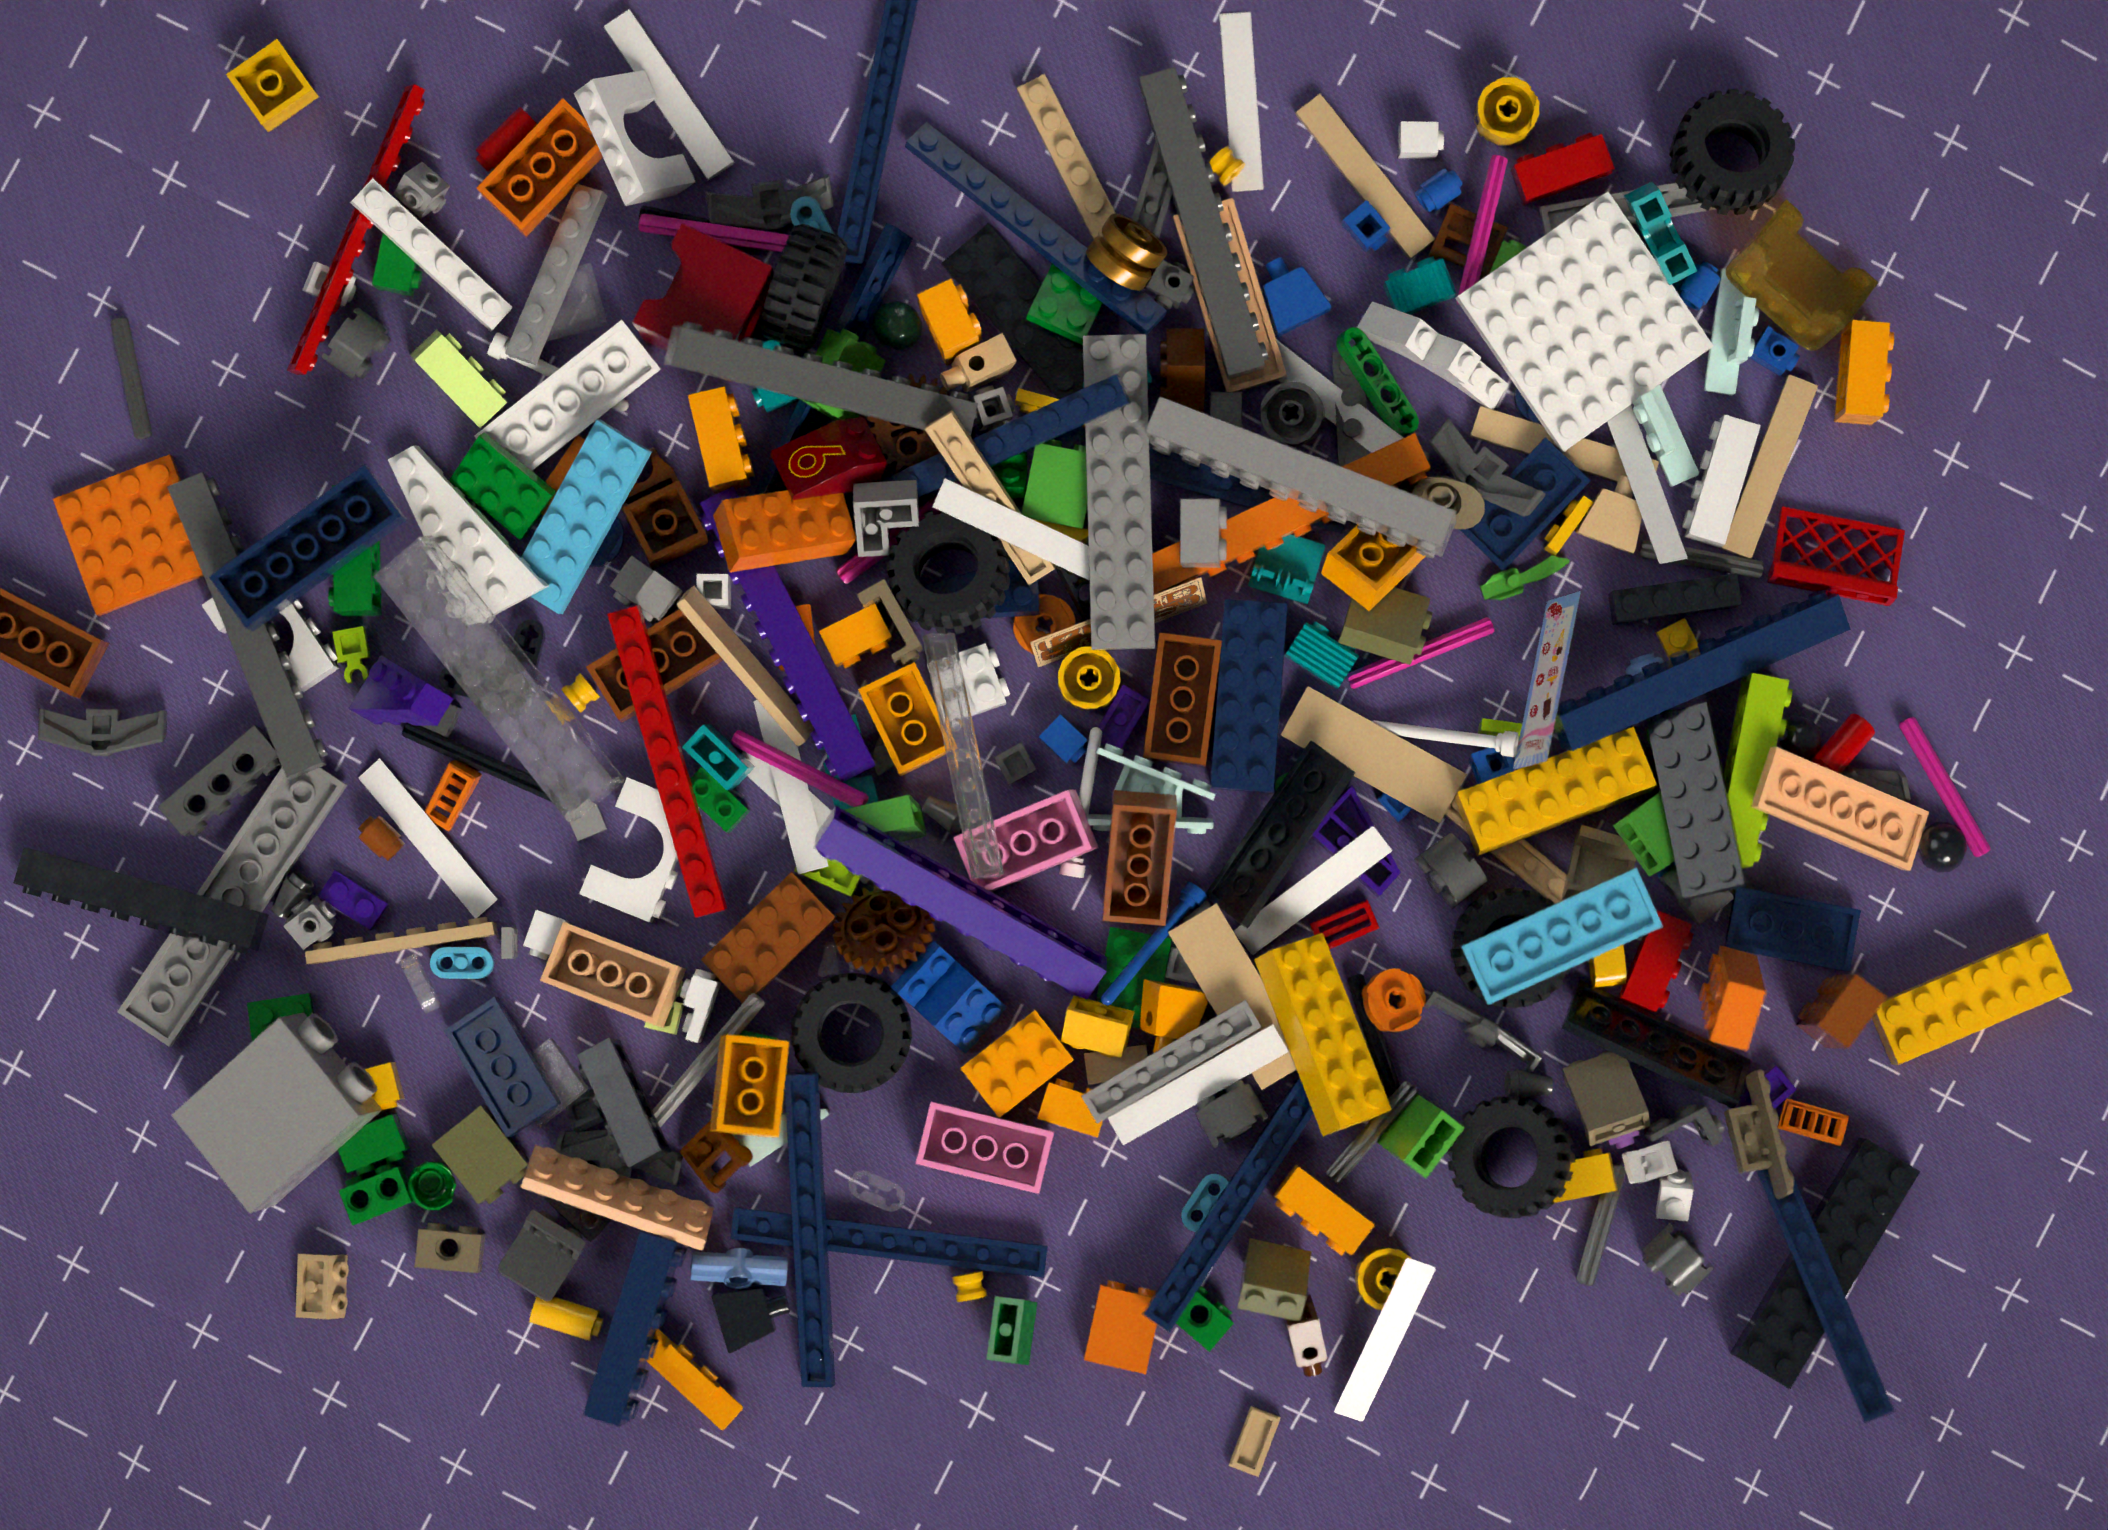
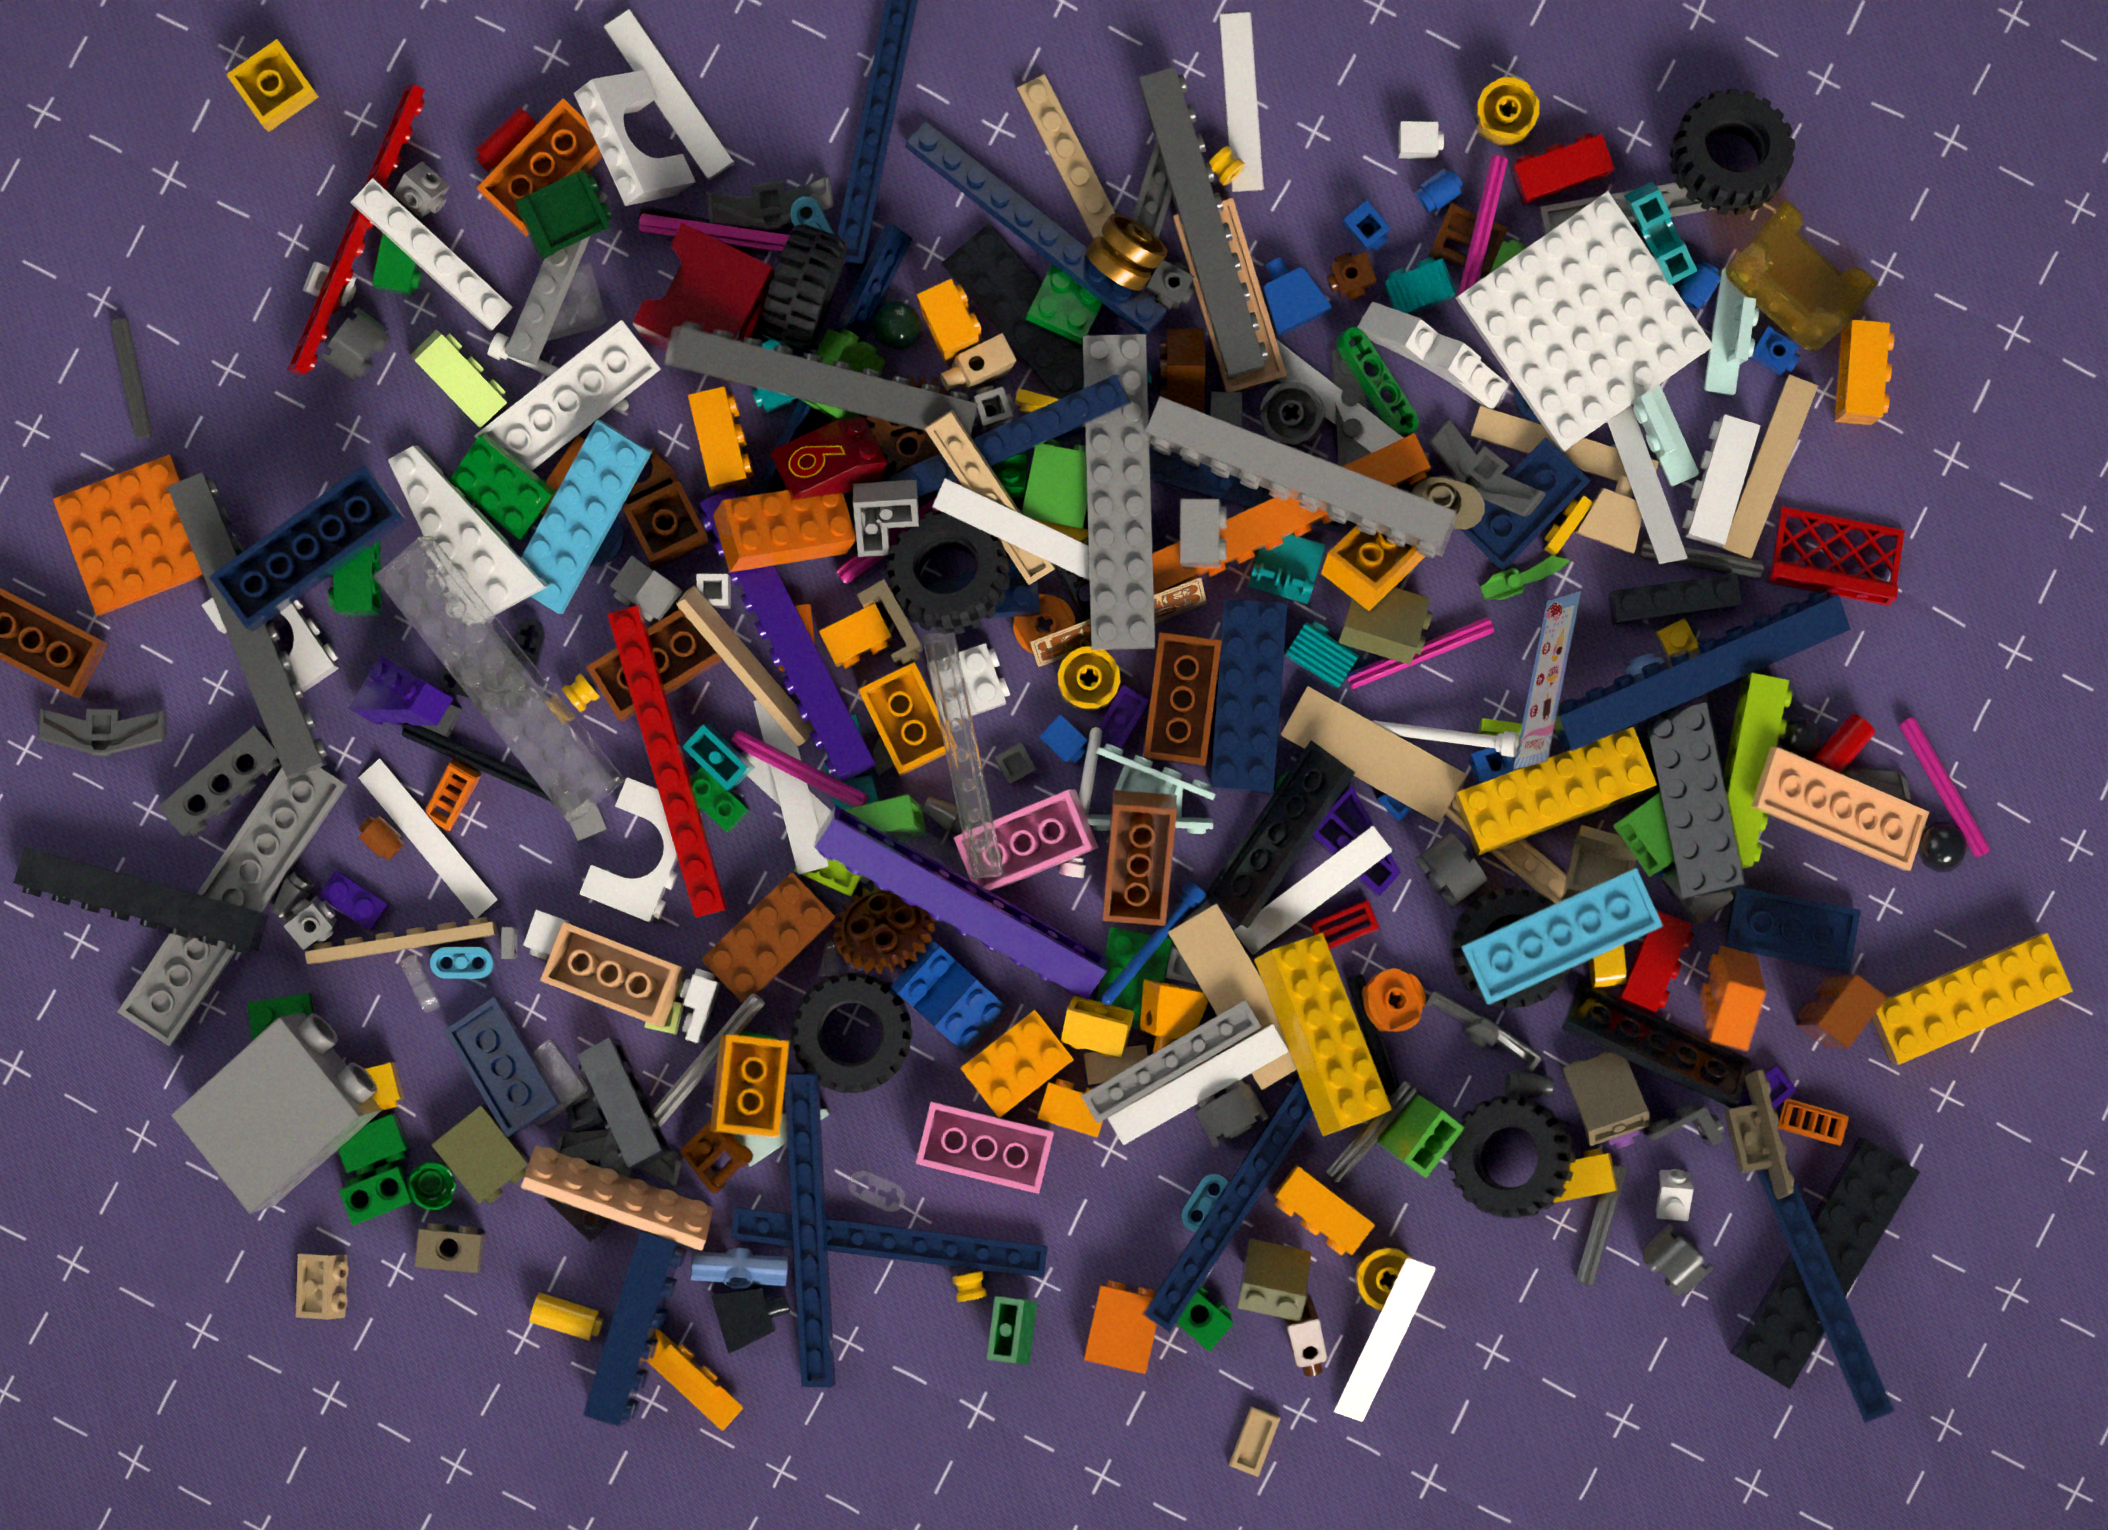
(352, 647): lime plate -> none
(542, 1255): dark grey bracket -> none
(563, 213): none -> dark green panel
(1356, 265): none -> reddish brown brick
(1364, 175): tan tile -> none
(1649, 1163): white bracket -> none

